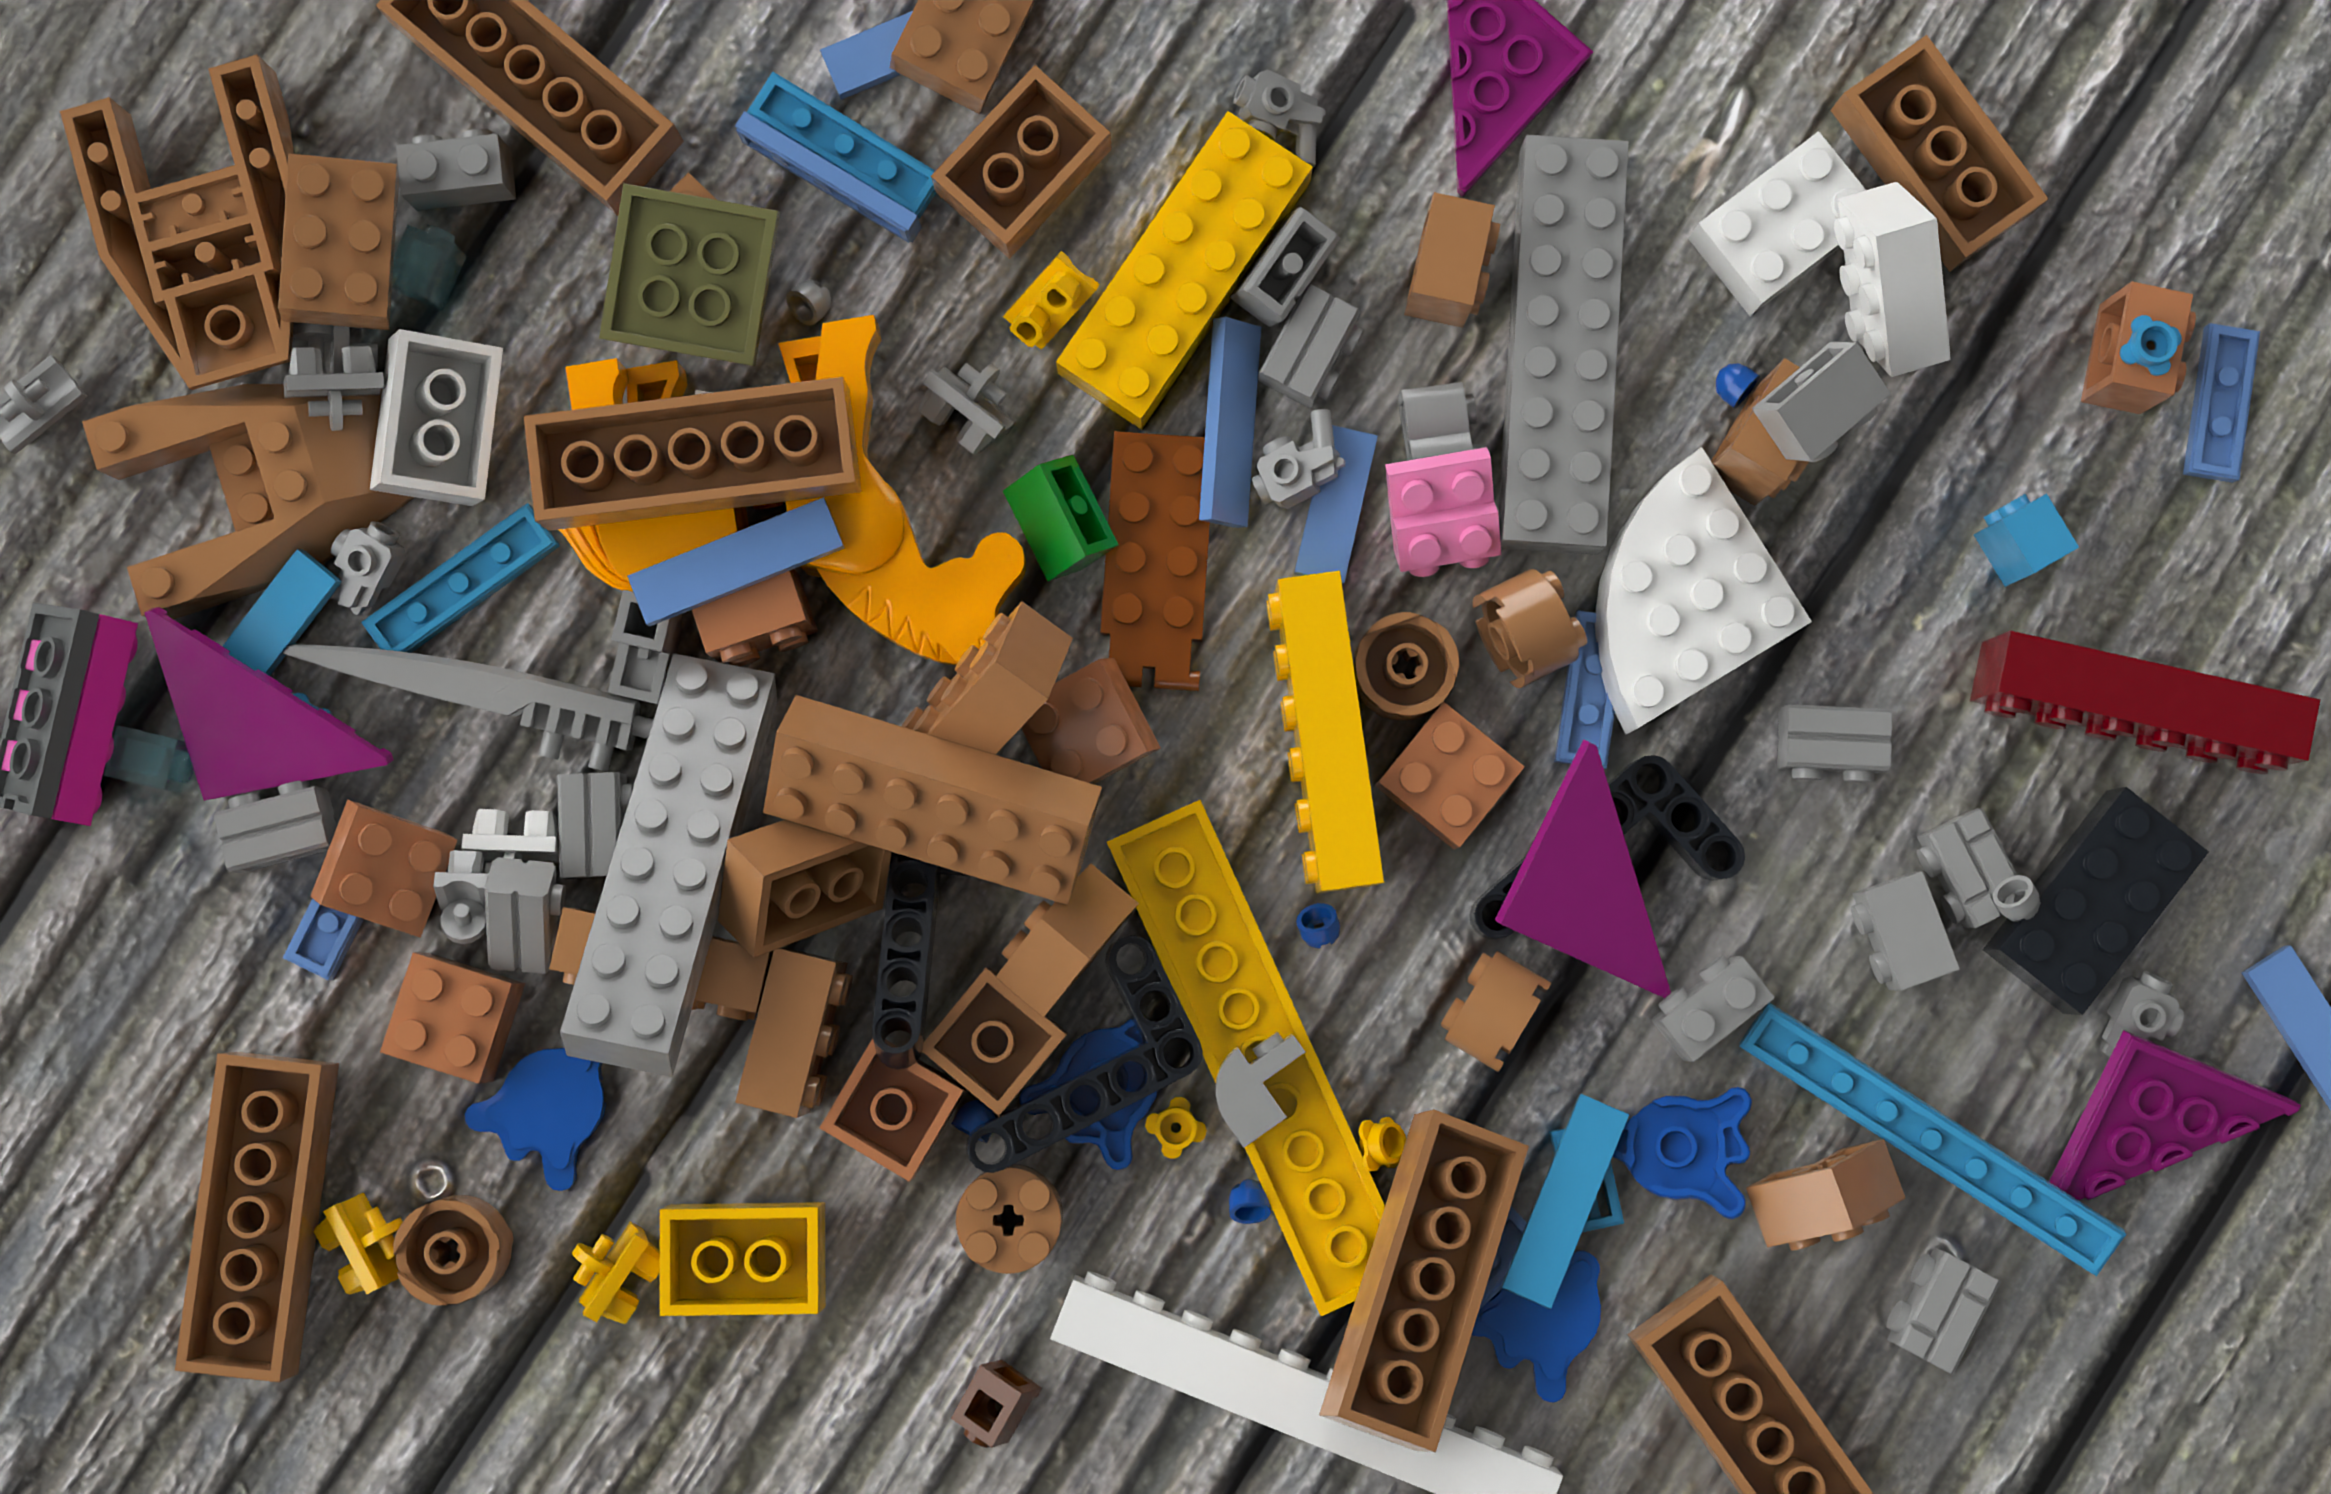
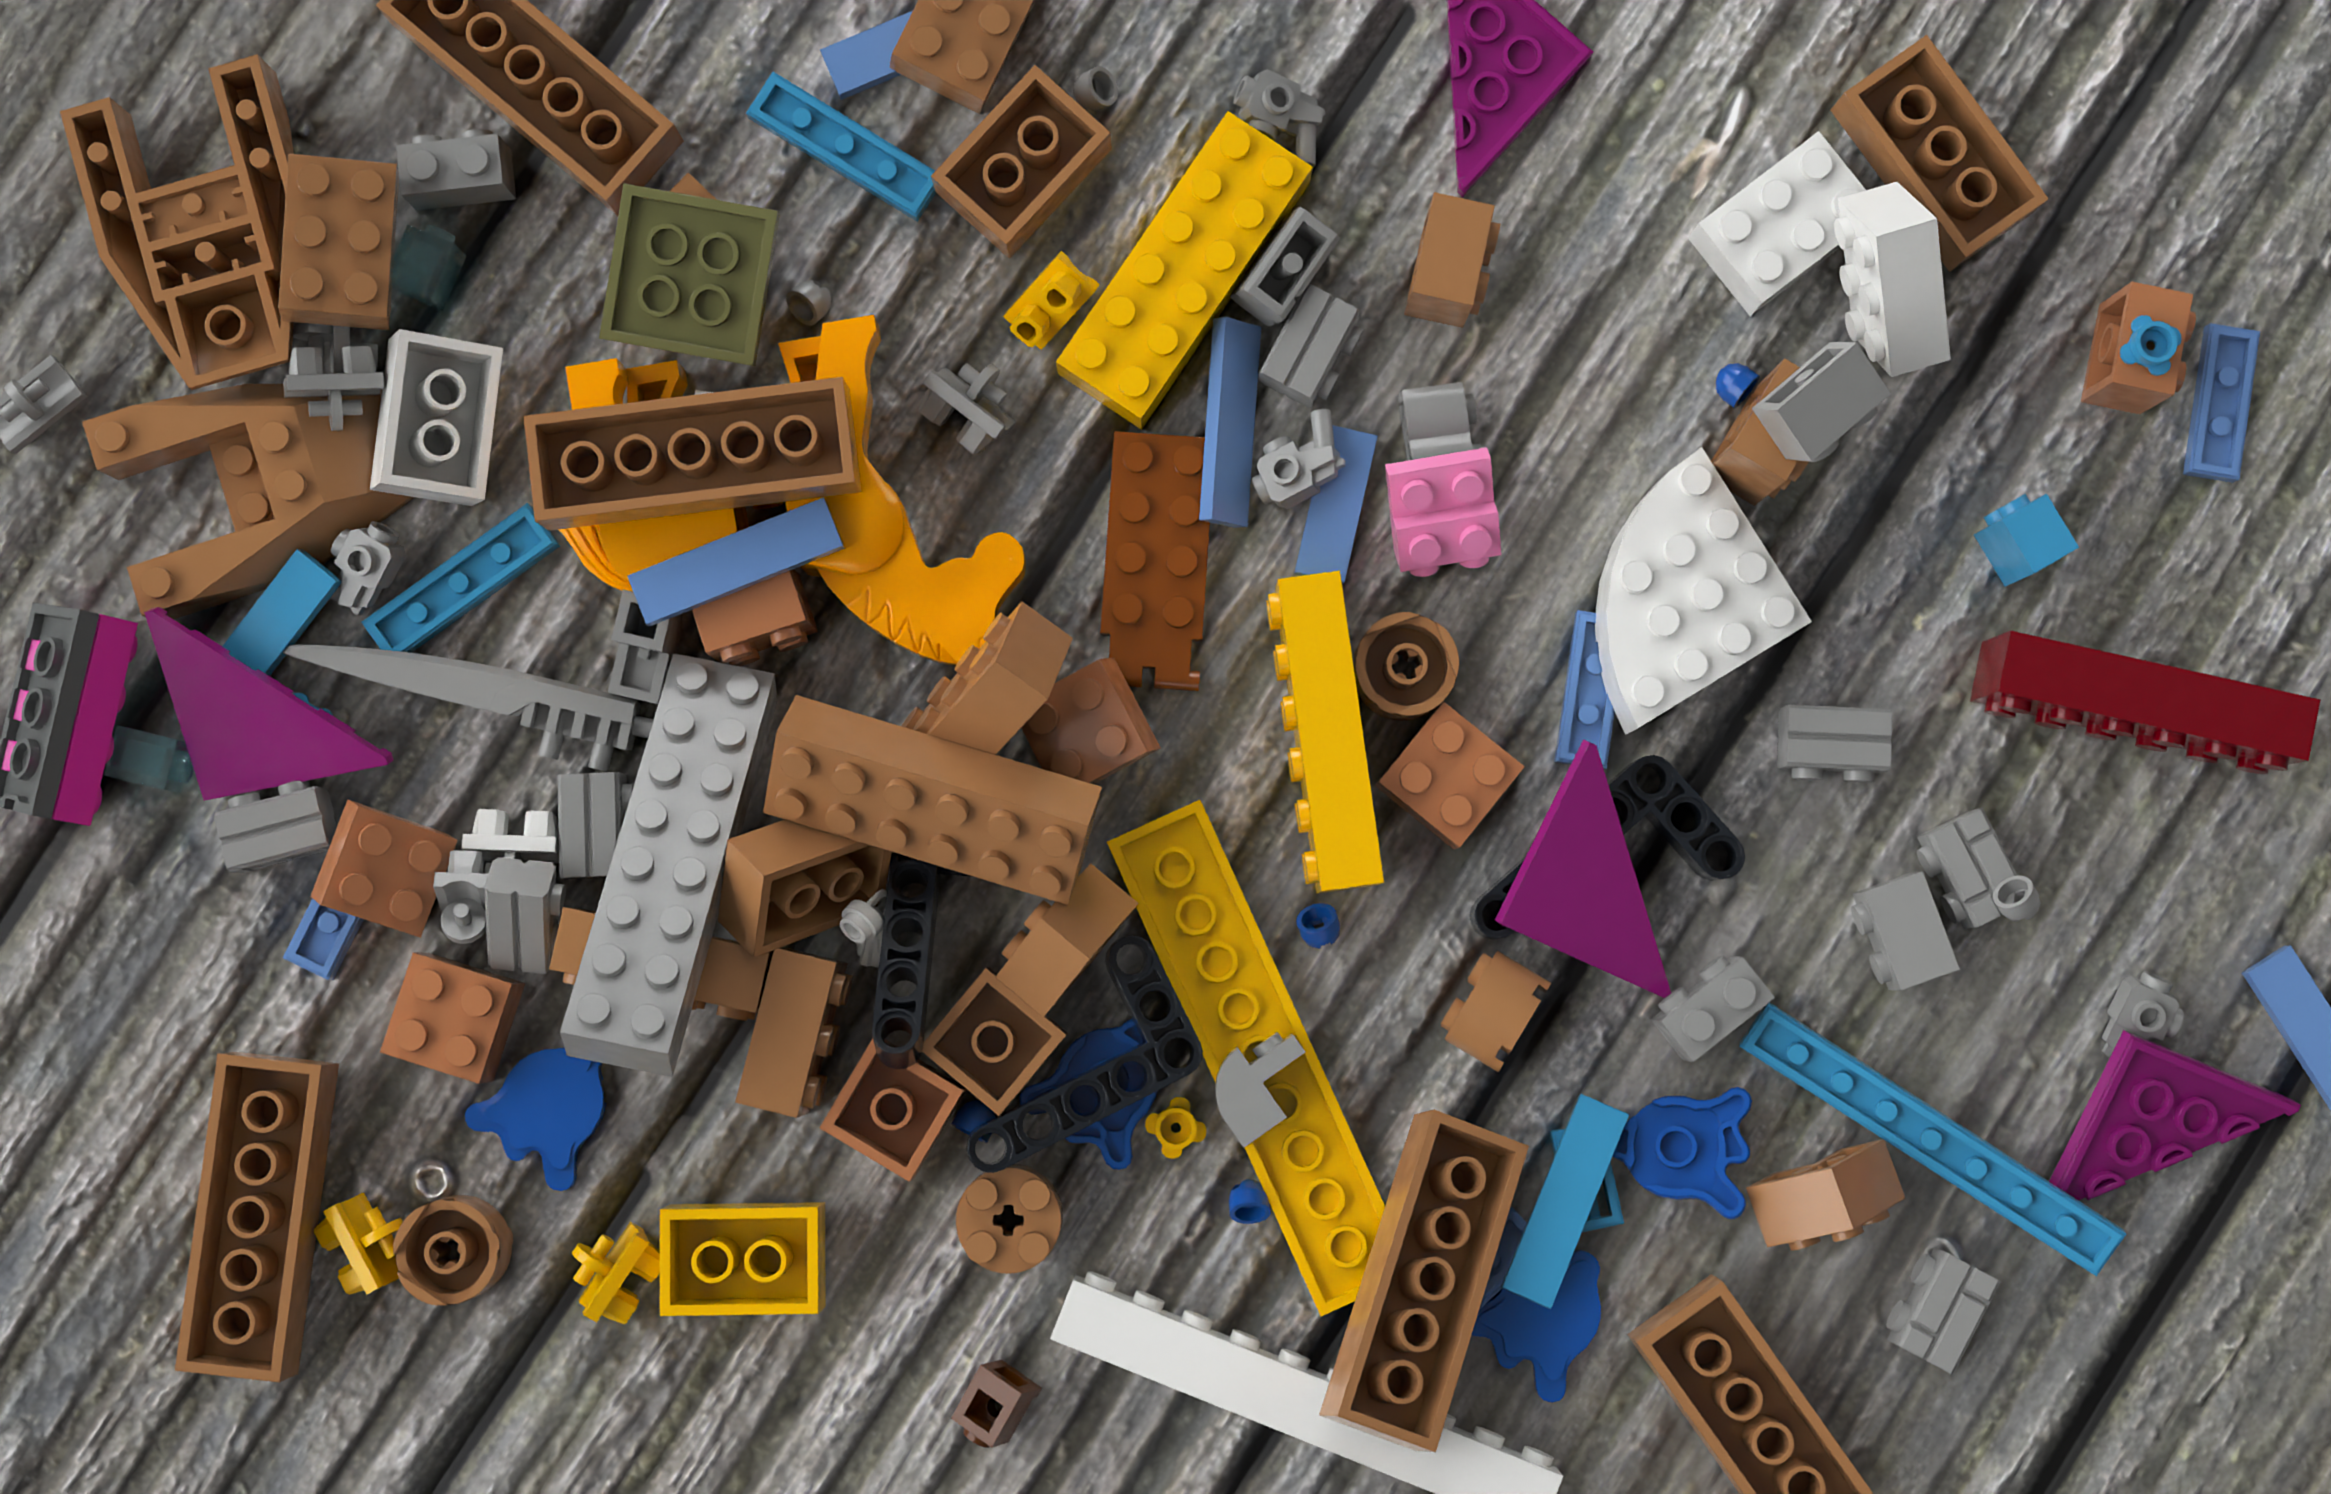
(828, 177): medium blue tile -> none
(864, 926): none -> white piece
(1059, 522): green brick -> none
(1095, 89): none -> light grey hinge
(1381, 1143): yellow plate -> none
(1529, 626): medium nougat brick -> none
(1562, 344): light grey brick -> none
(2097, 900): black brick -> none

